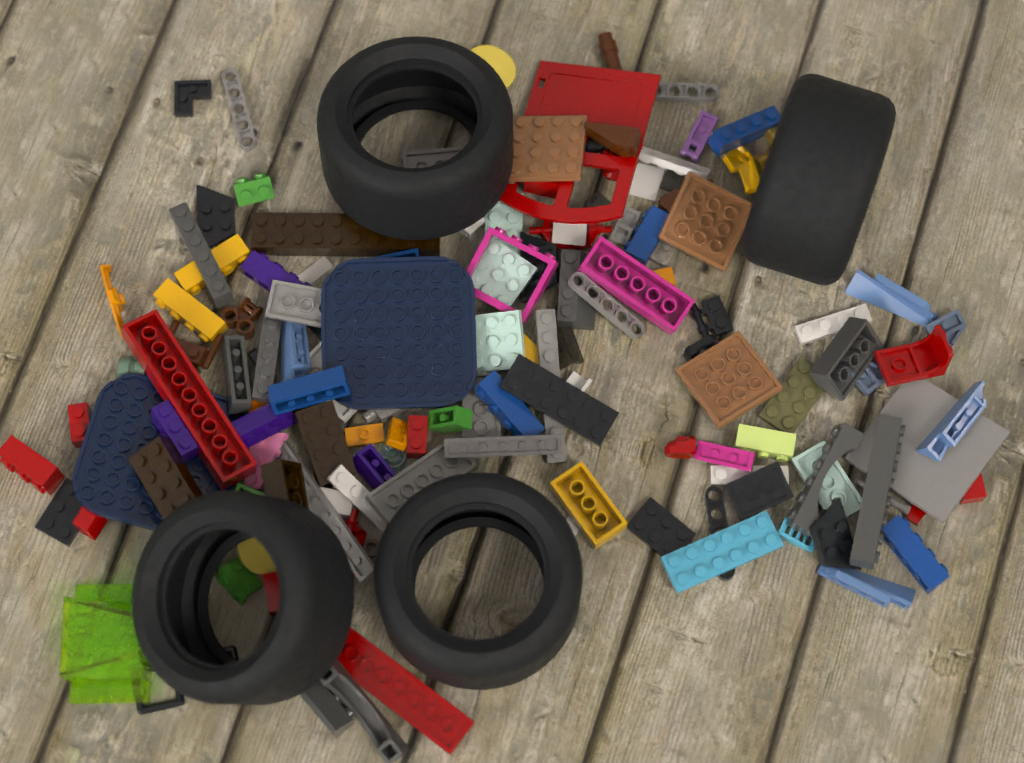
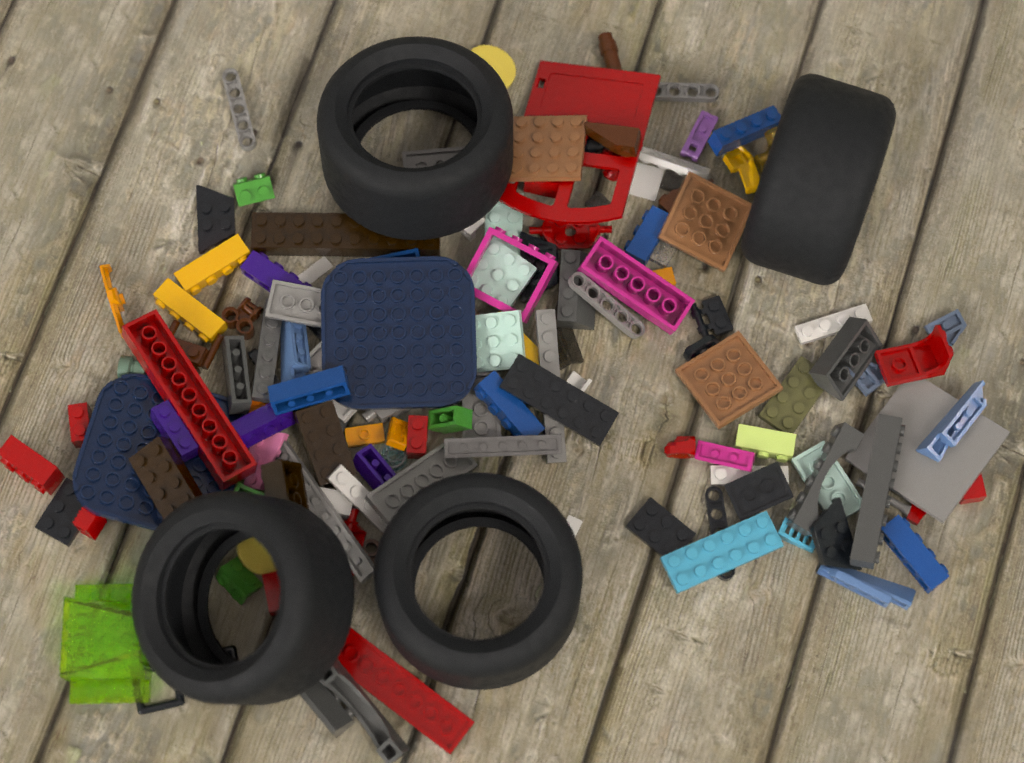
(186, 92): black plate -> none
(201, 255): dark grey arch -> none
(569, 234): white sticker -> none
(588, 505): yellow brick -> none
(625, 226): light grey slope -> none
(890, 297): medium blue wedge -> none

